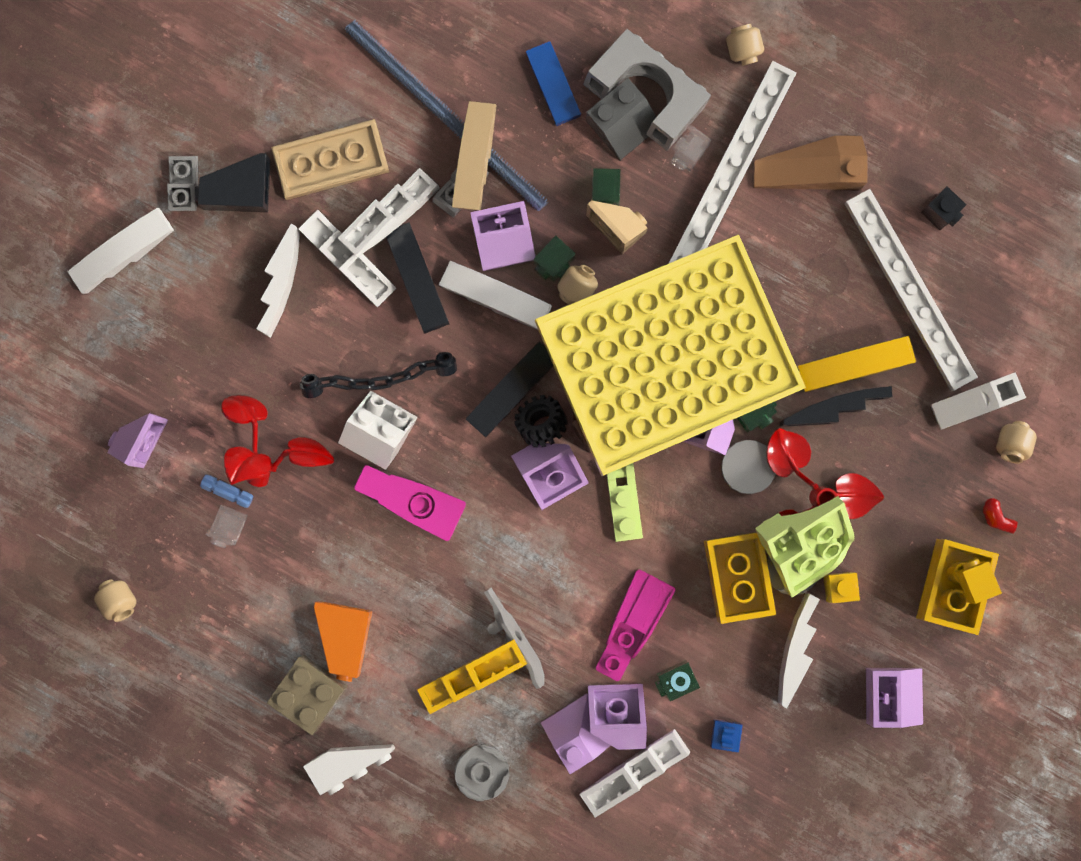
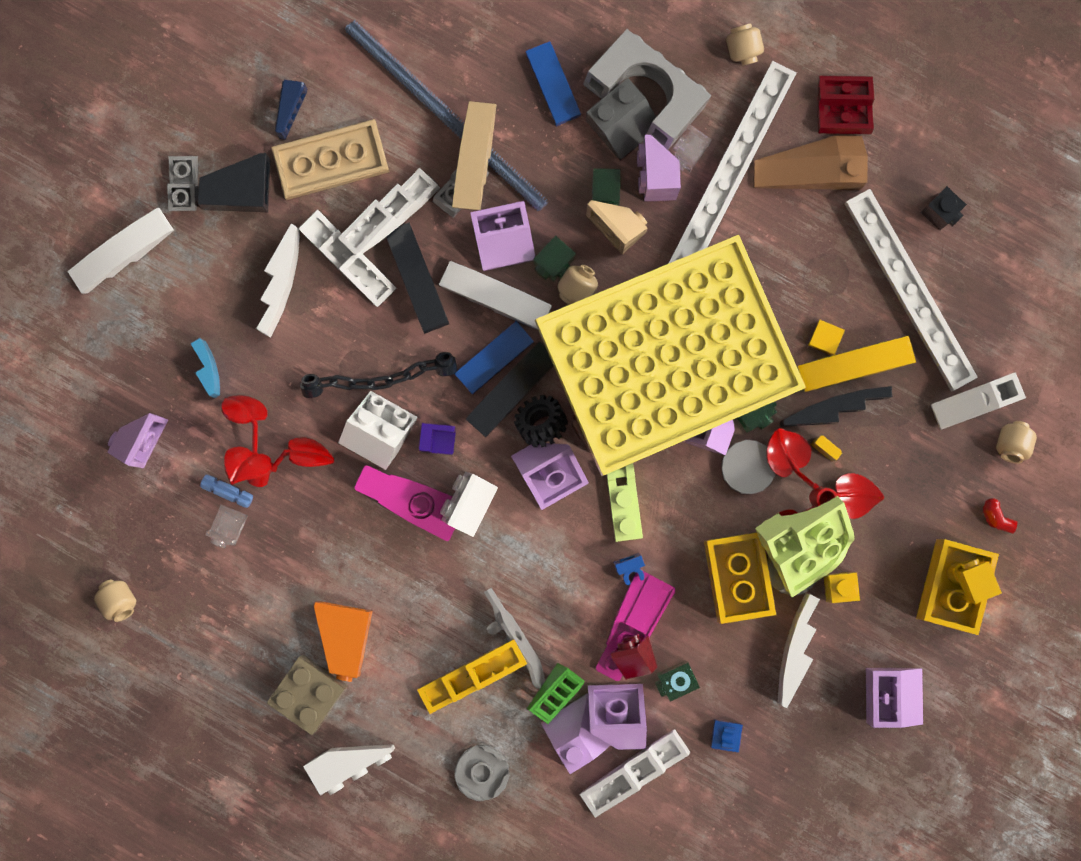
(209, 374): none -> dark azure slope
(290, 102): none -> dark blue slope
(437, 439): none -> dark purple panel
(468, 503): none -> white slope
(494, 357): none -> blue tile
(548, 688): none -> bright green slope
(628, 565): none -> blue tile
(634, 656): none -> dark red slope
(659, 172): none -> lavender slope
(826, 337): none -> yellow tile
(826, 448): none -> yellow tile
(845, 104): none -> dark red slope

